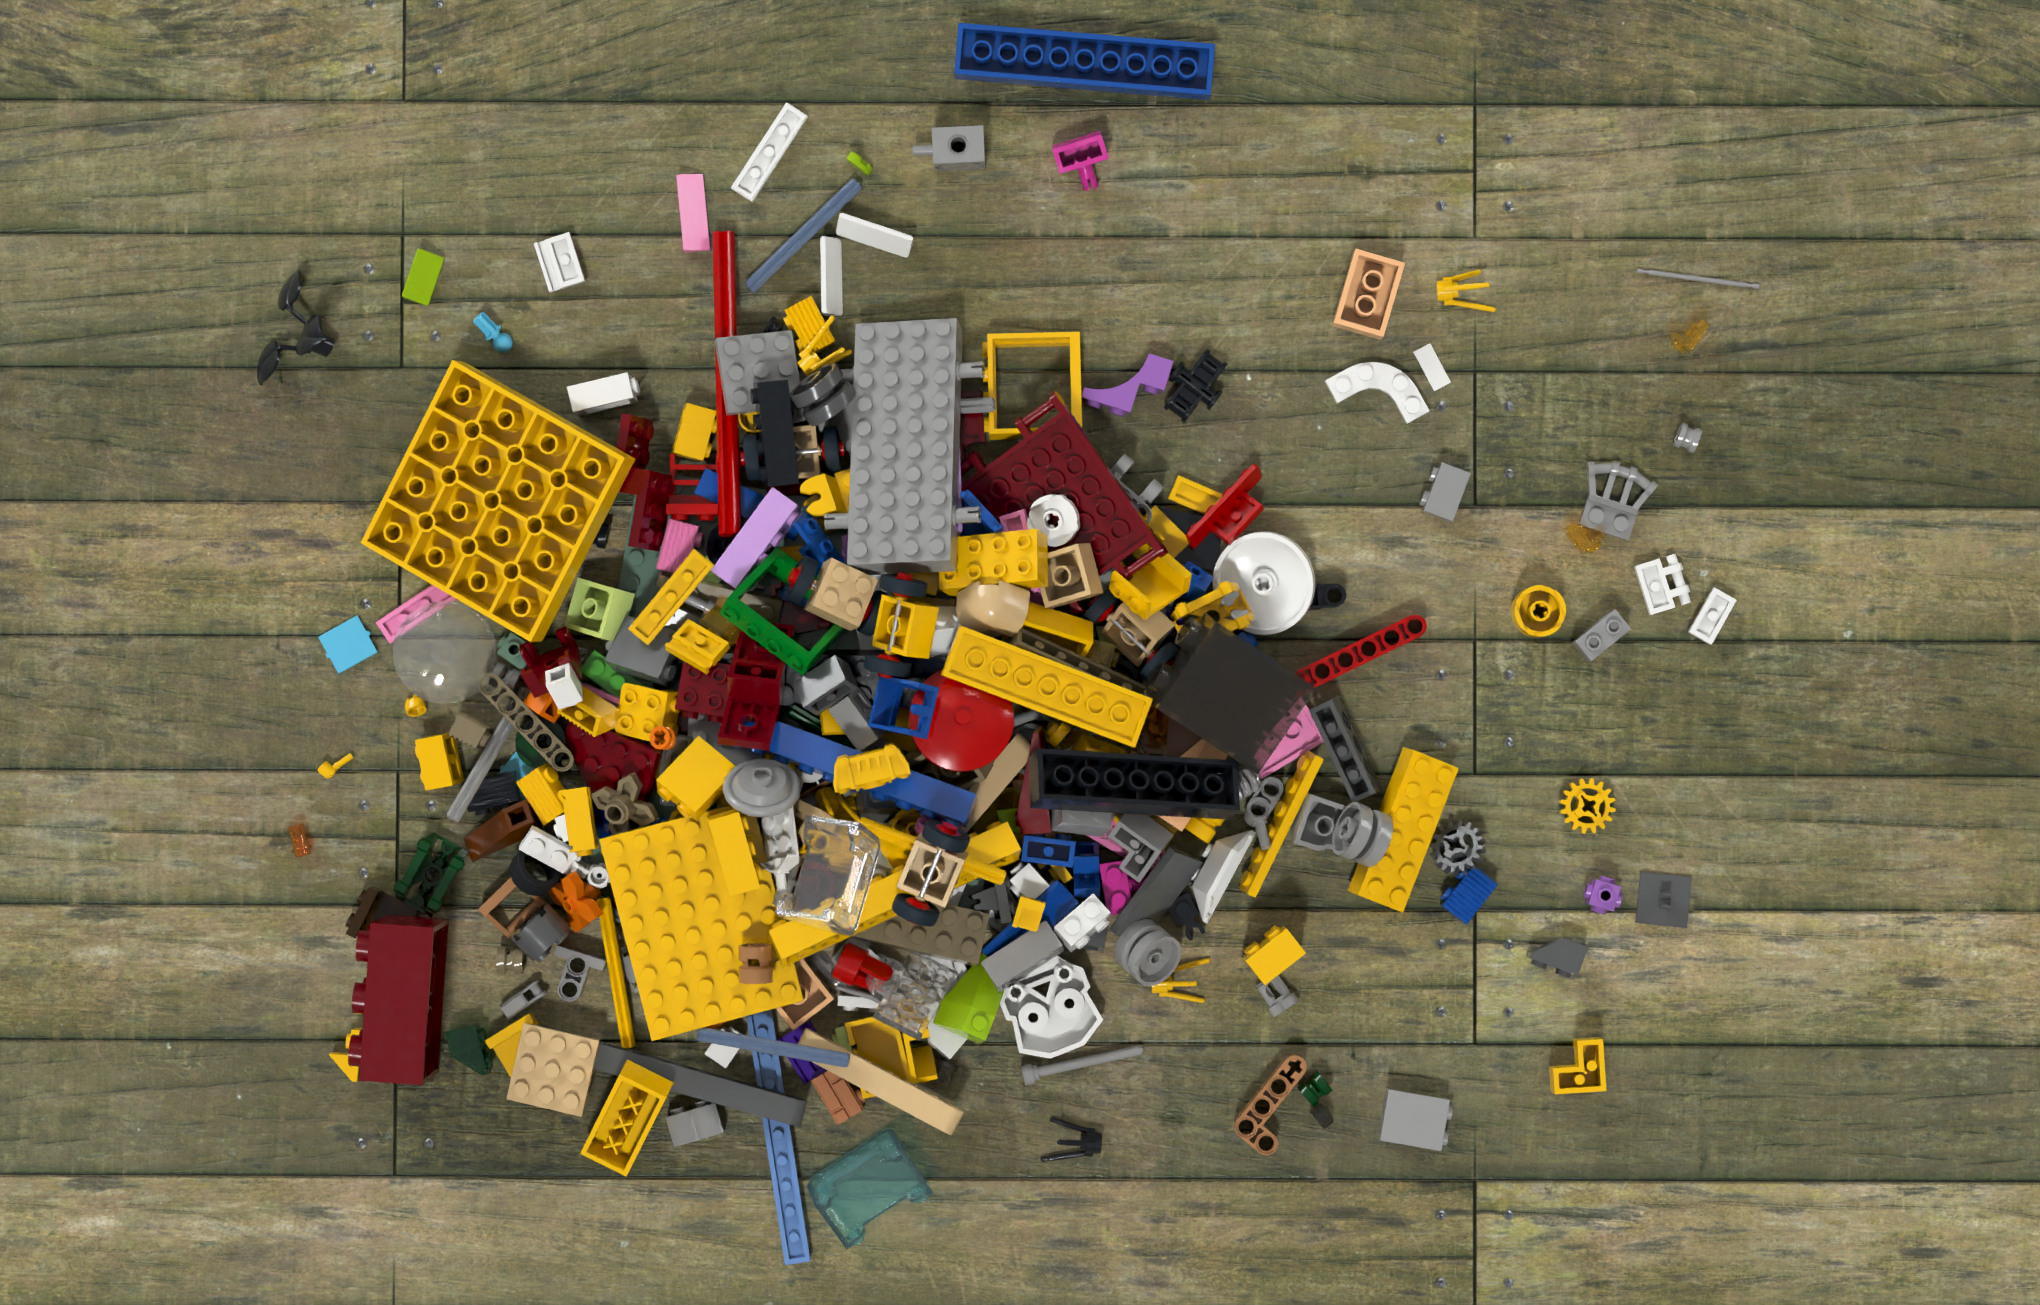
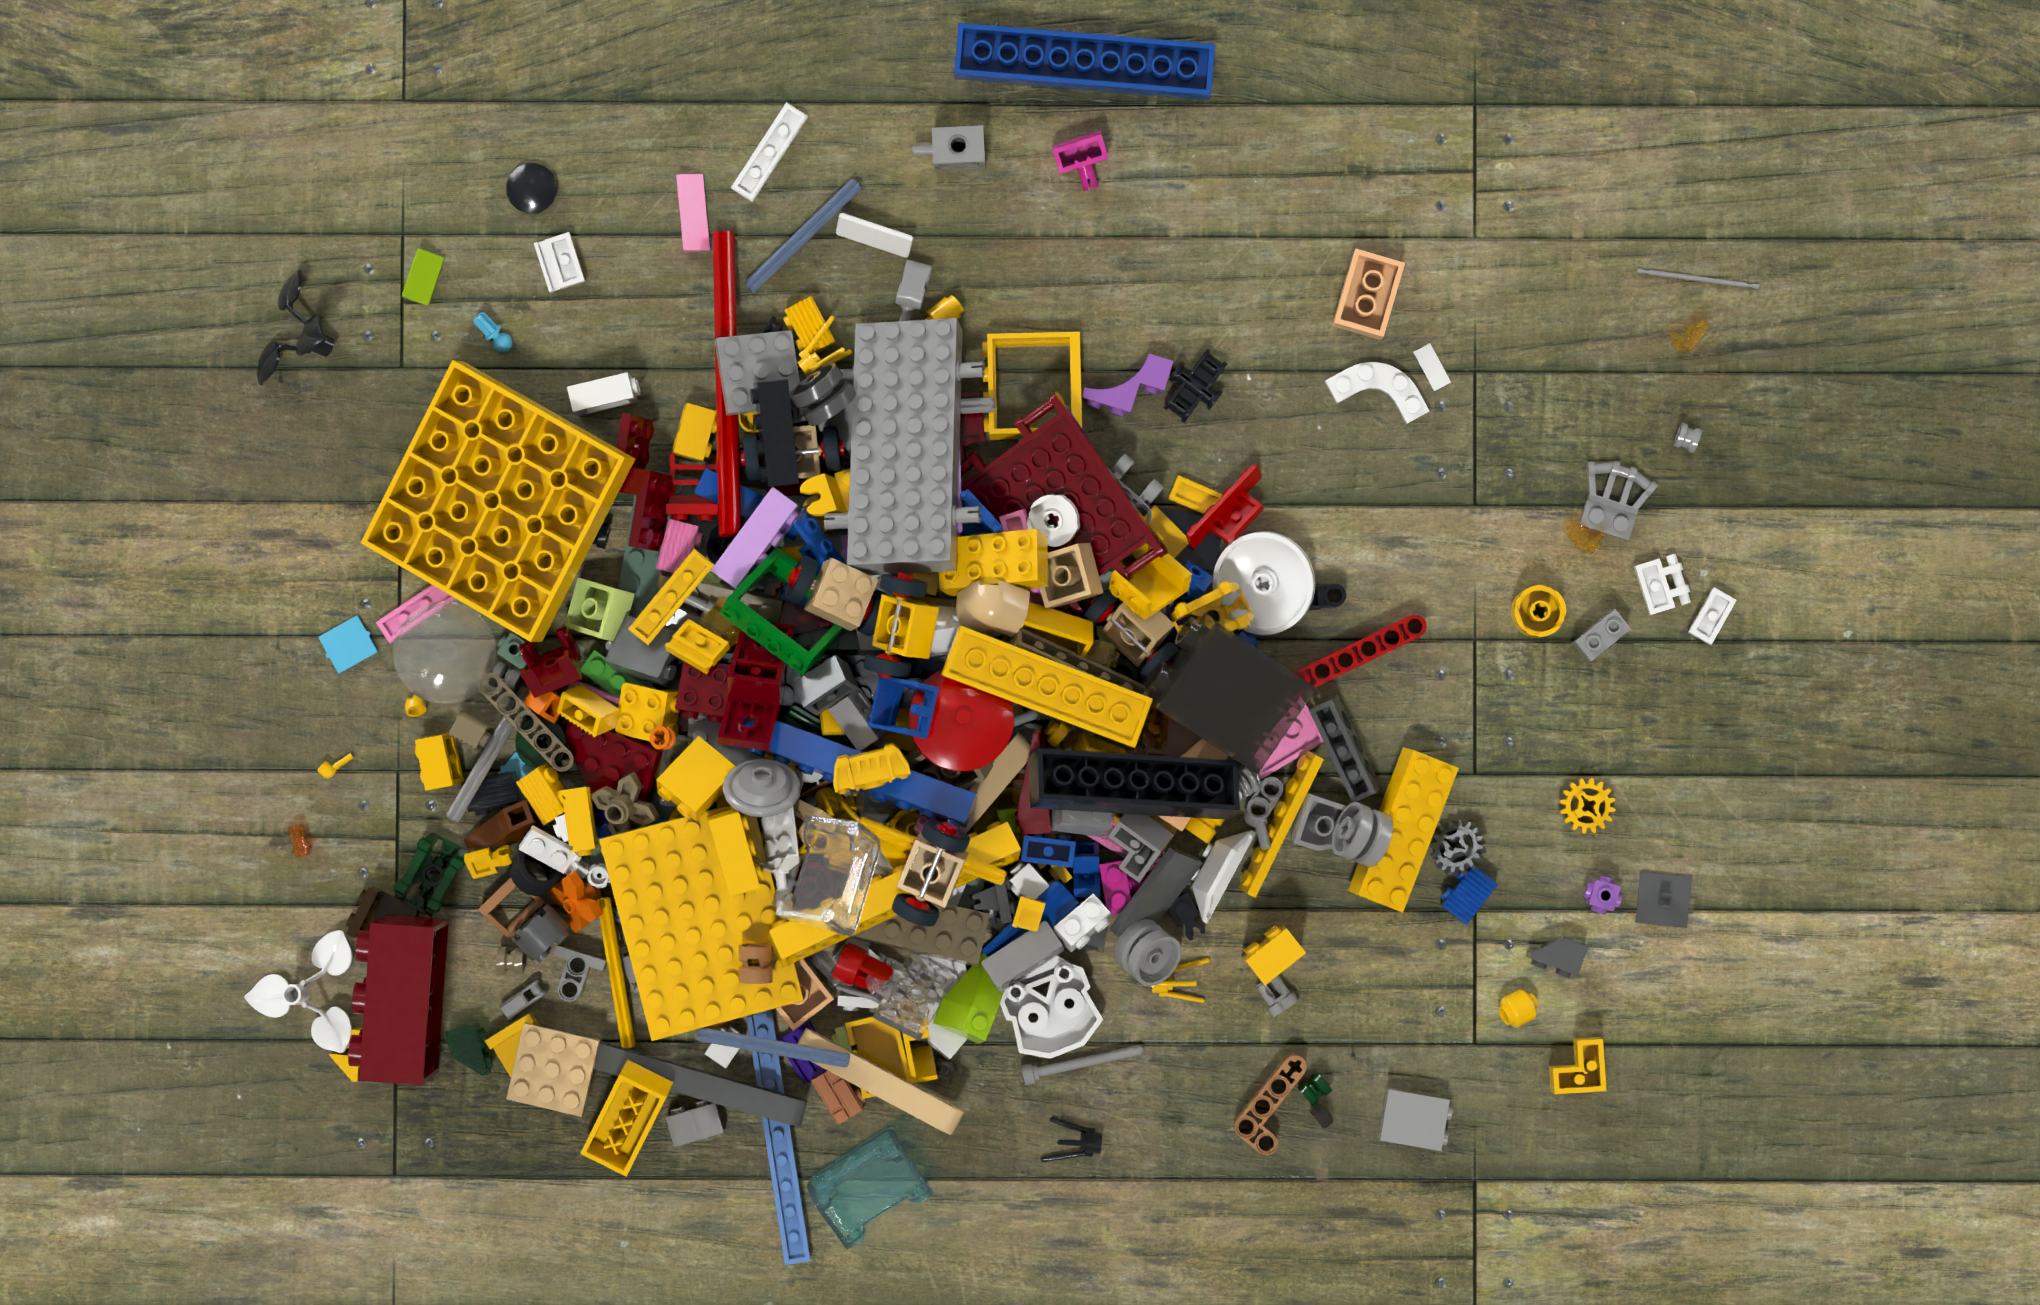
(275, 995): none -> white plant
(485, 863): none -> yellow plate
(531, 188): none -> black dish
(564, 686): white brick -> none
(831, 276): white slope -> none
(857, 162): lime tile -> none
(912, 288): none -> light grey beam
(945, 309): none -> yellow brick
(1445, 492): light grey brick -> none
(1448, 289): yellow plant -> none
(1518, 1008): none -> yellow head

